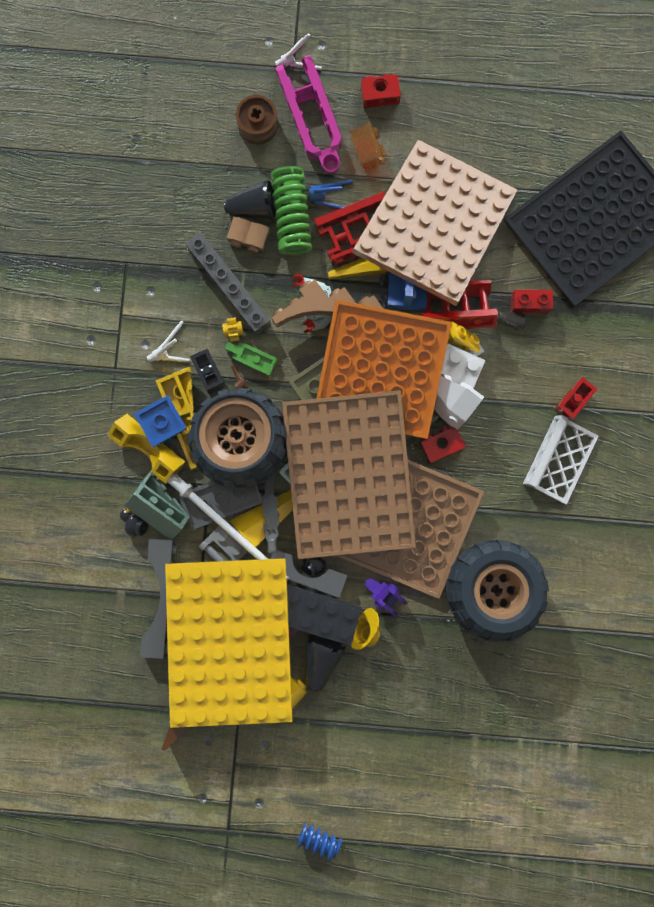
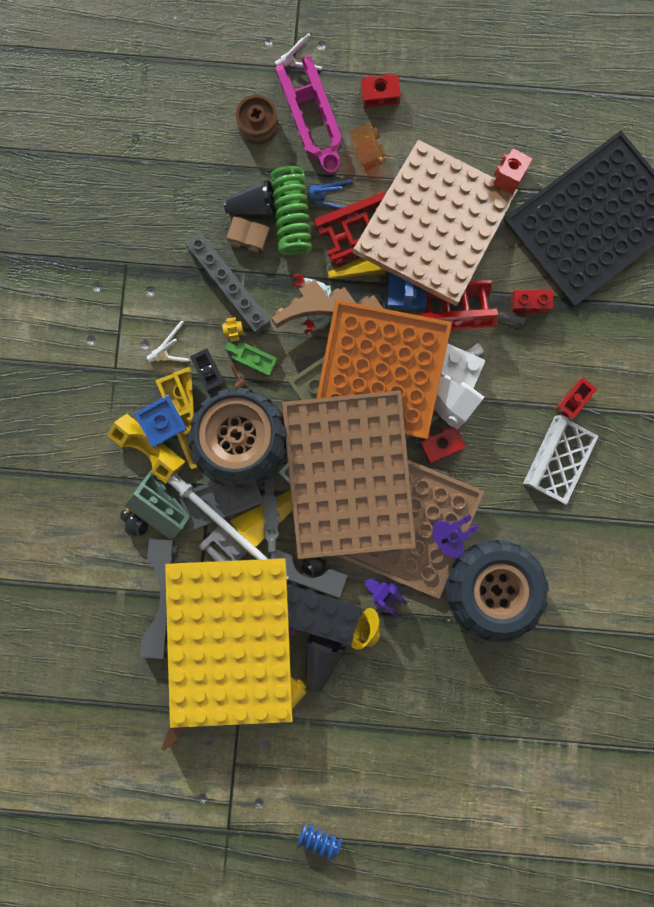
(455, 536): none -> dark purple hinge
(463, 339): yellow bracket -> none
(512, 171): none -> brick

